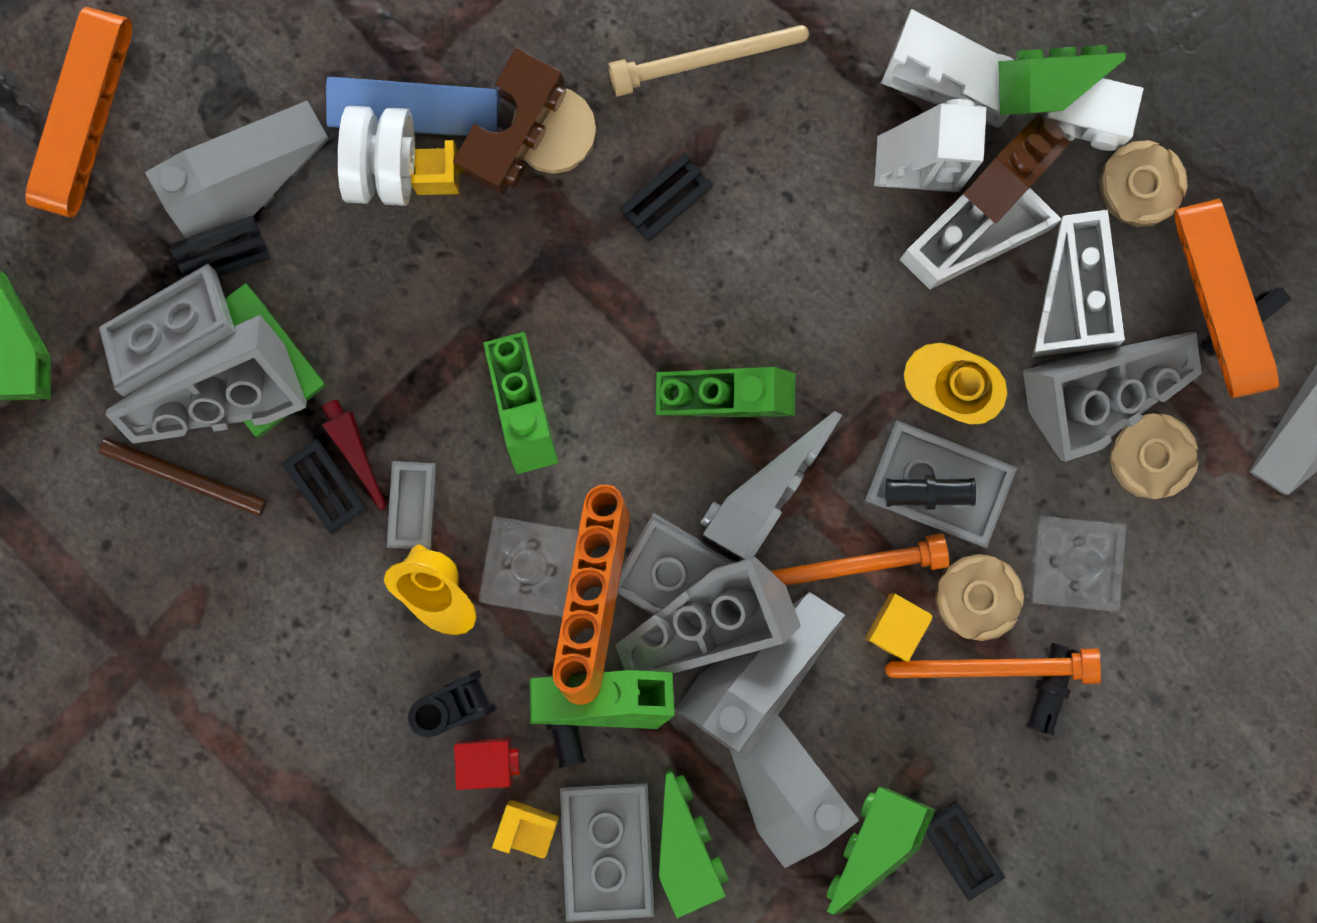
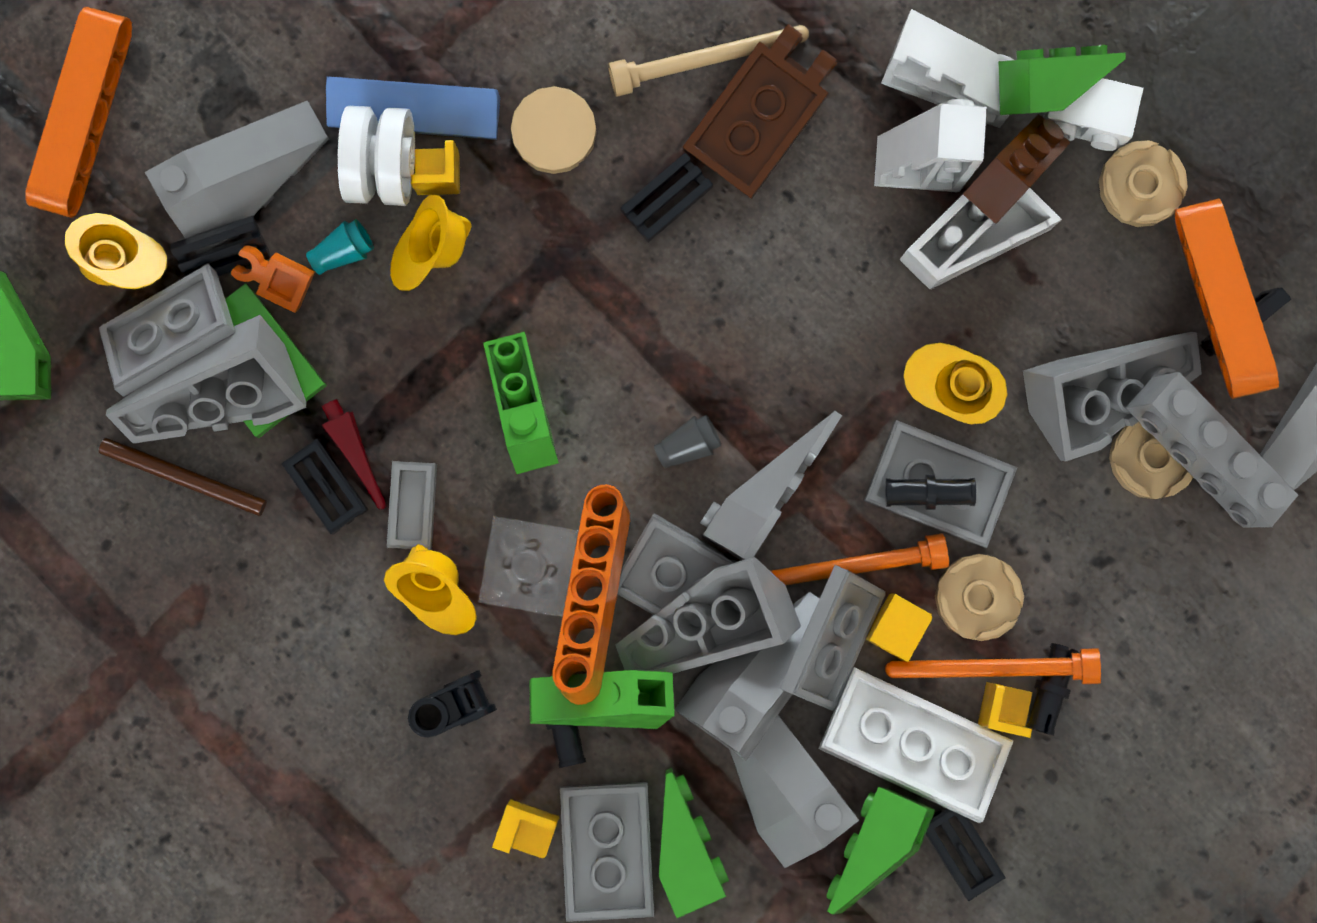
(114, 252): none -> yellow piece
(279, 278): none -> orange plate
(341, 247): none -> teal cone
(429, 242): none -> yellow piece
(485, 763): red brick -> none
(498, 156): reddish brown arch -> none
(689, 442): none -> dark grey cone
(726, 393): bright green slope -> none
(761, 113): none -> reddish brown tile
(833, 638): none -> light grey tile
(916, 745): none -> white tile
(1005, 709): none -> yellow panel
(1082, 289): white wedge -> none
(1098, 582): clear plate -> none
(1212, 451): none -> light grey brick

